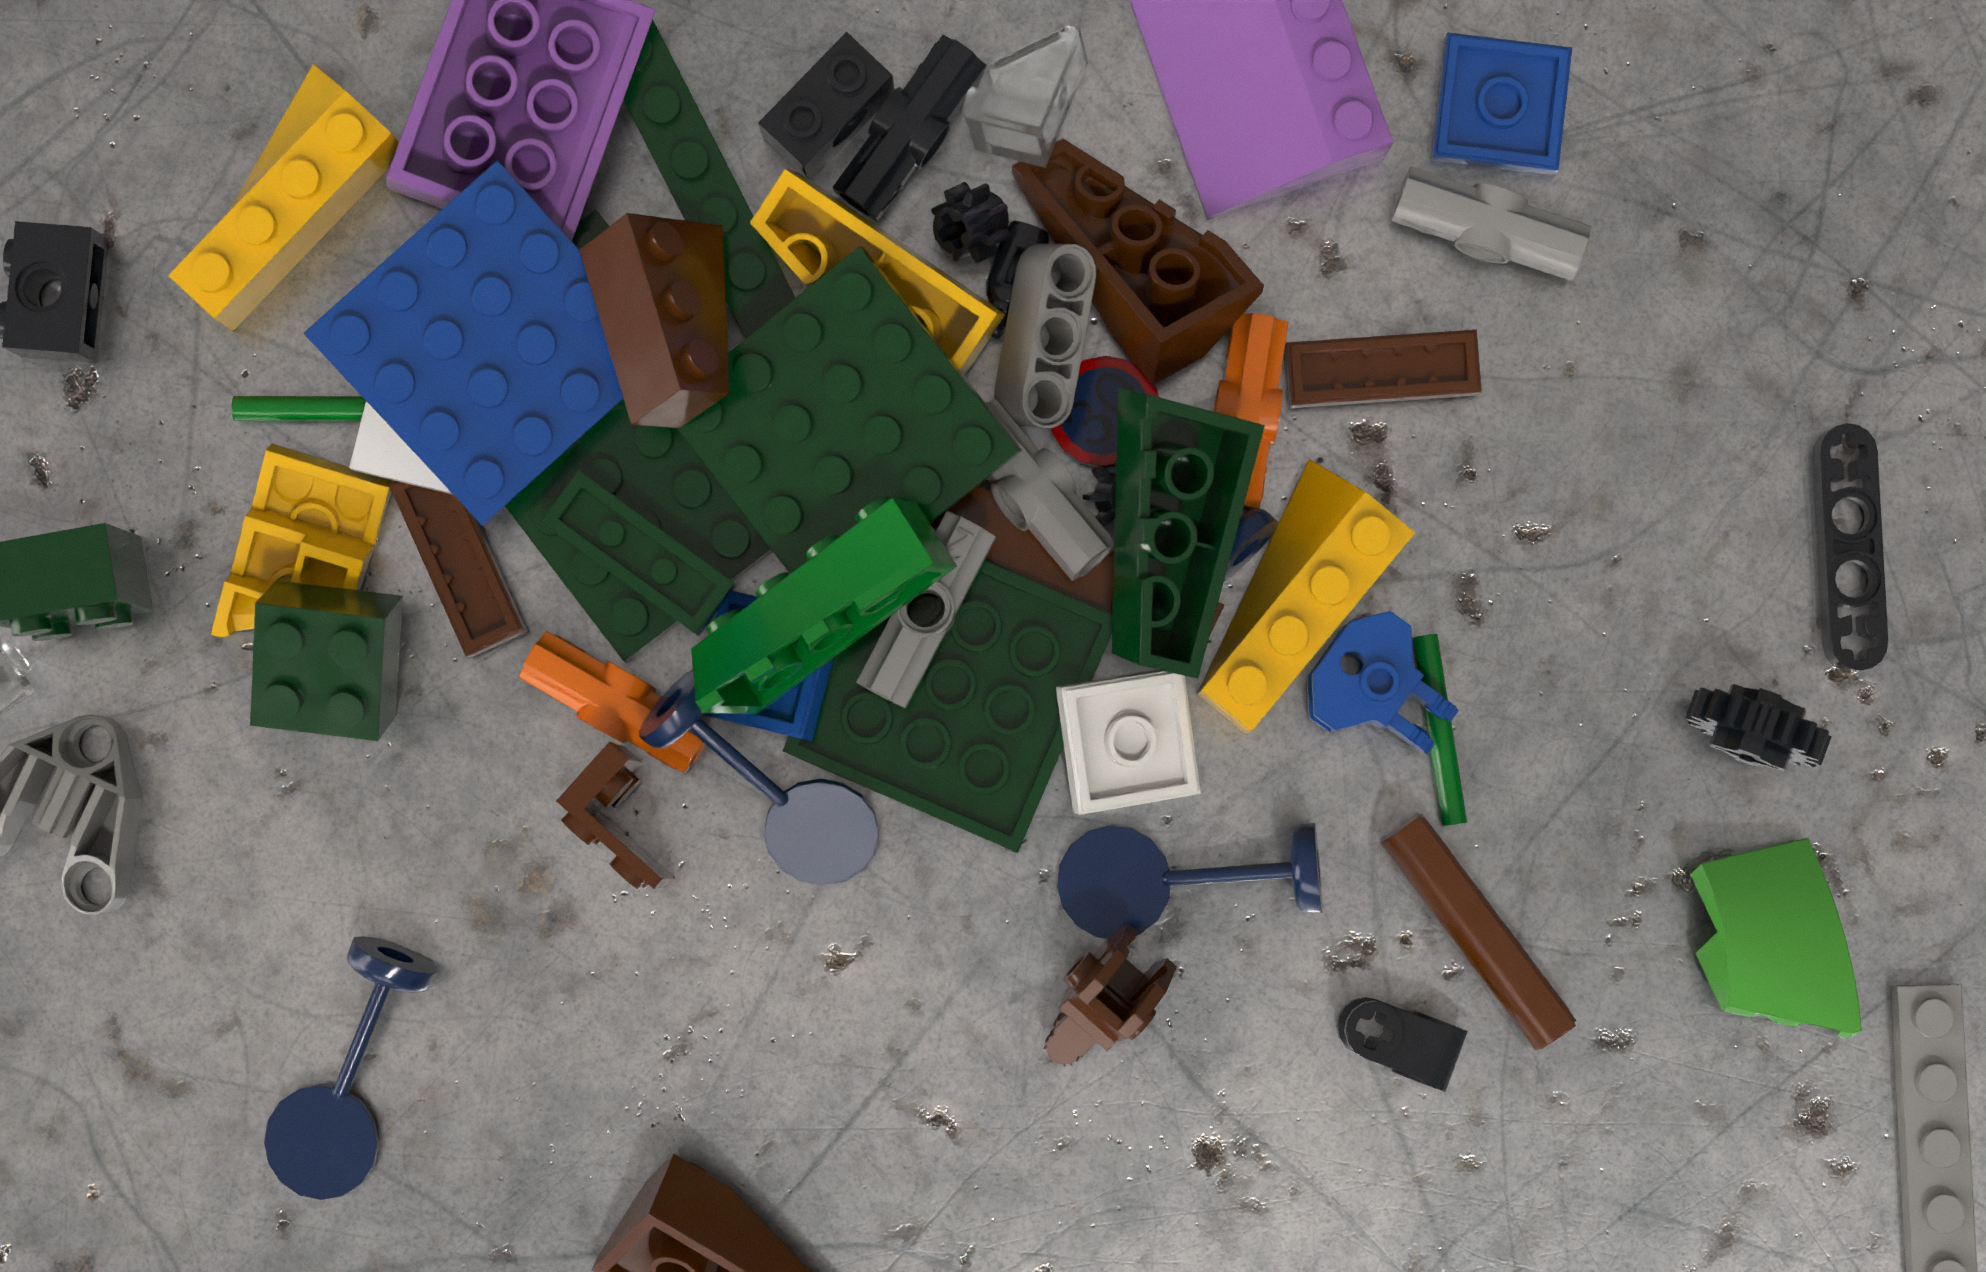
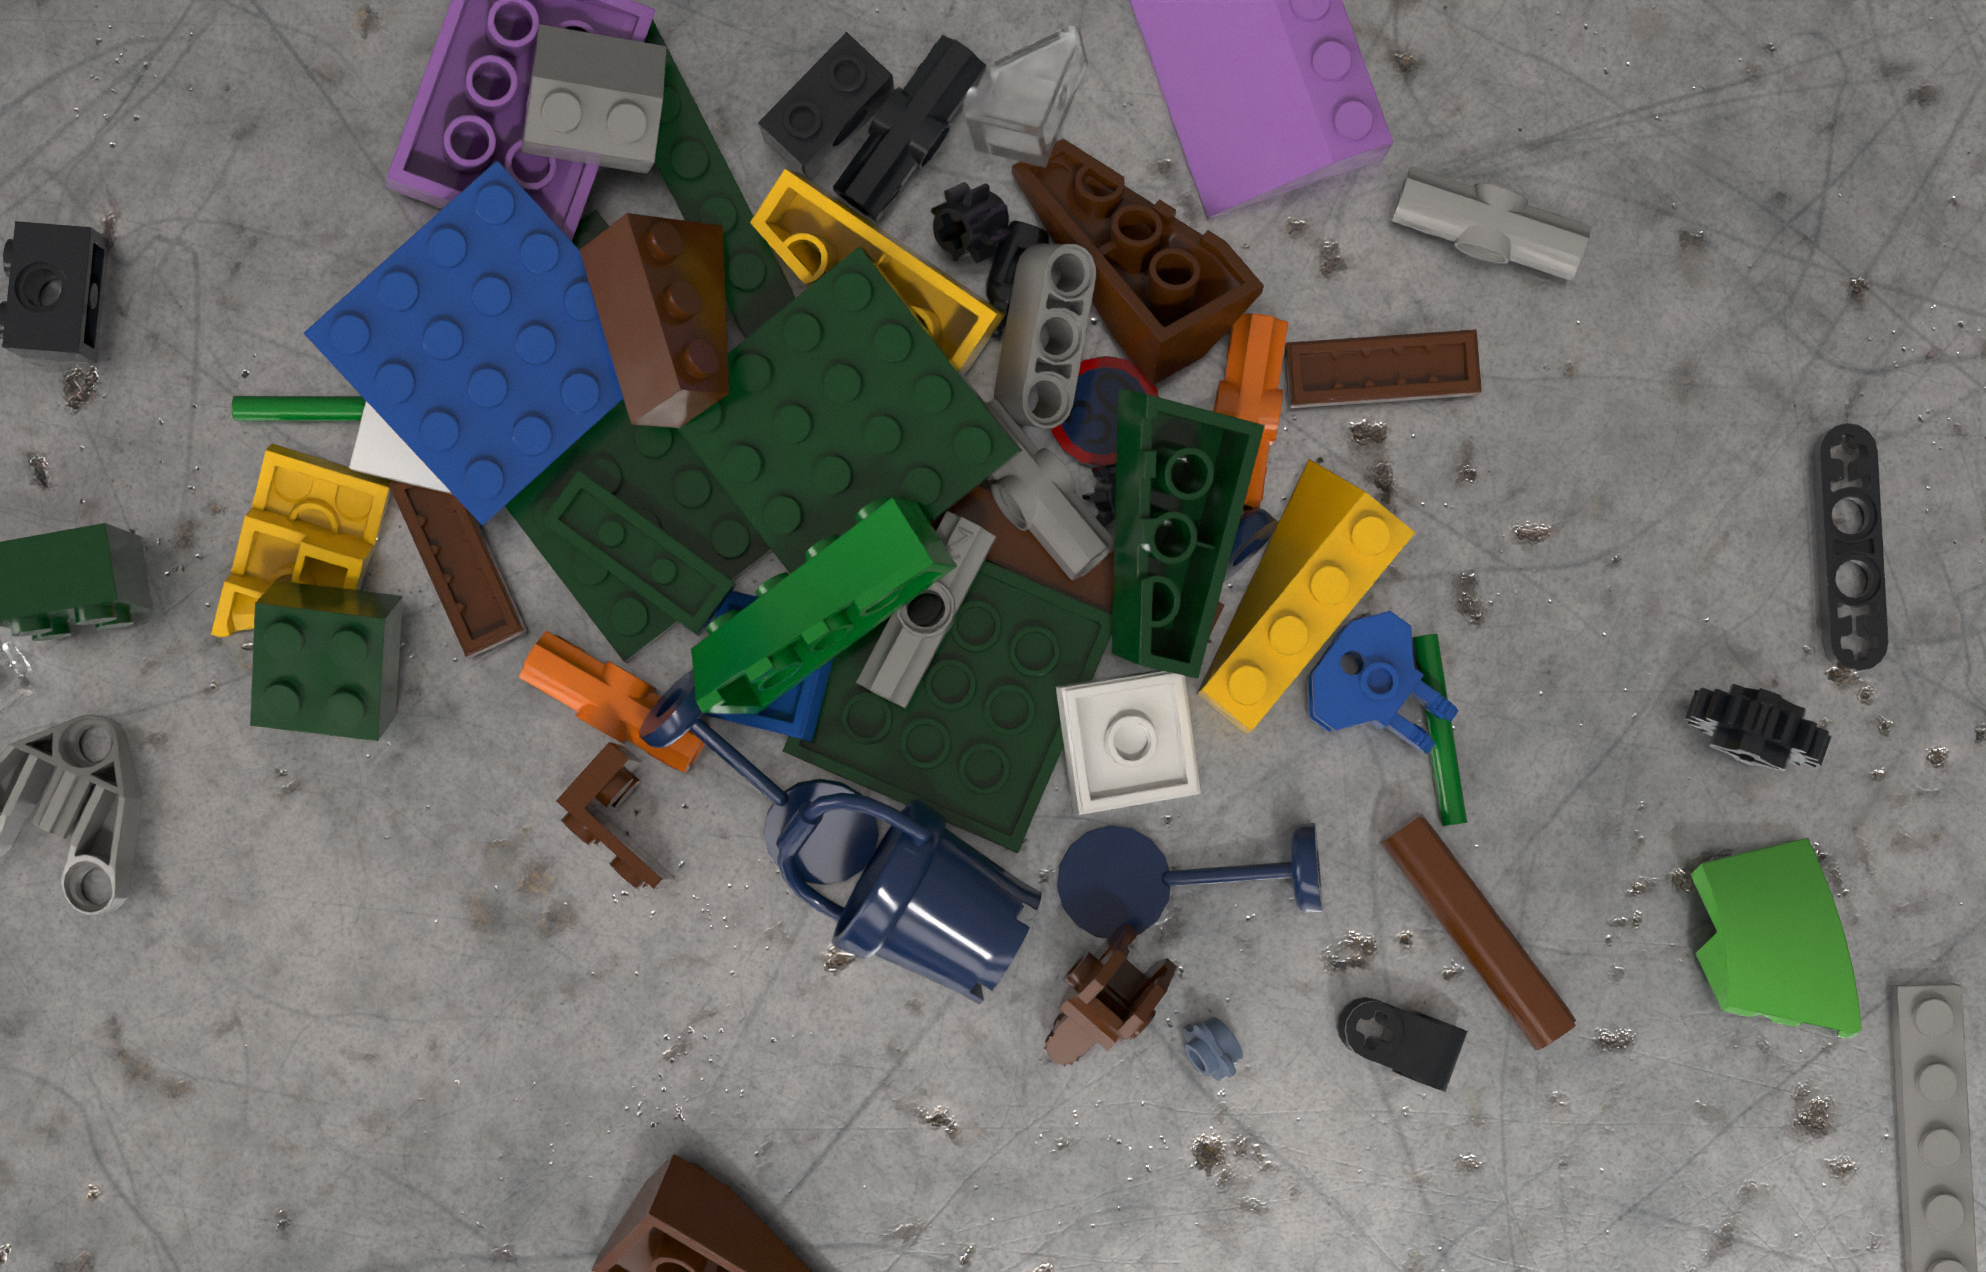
(300, 187): yellow wedge -> none
(321, 1134): dark blue piece -> none
(595, 99): none -> light grey slope
(921, 897): none -> dark blue piece
(1212, 1048): none -> sand blue plate
(1501, 103): blue tile -> none

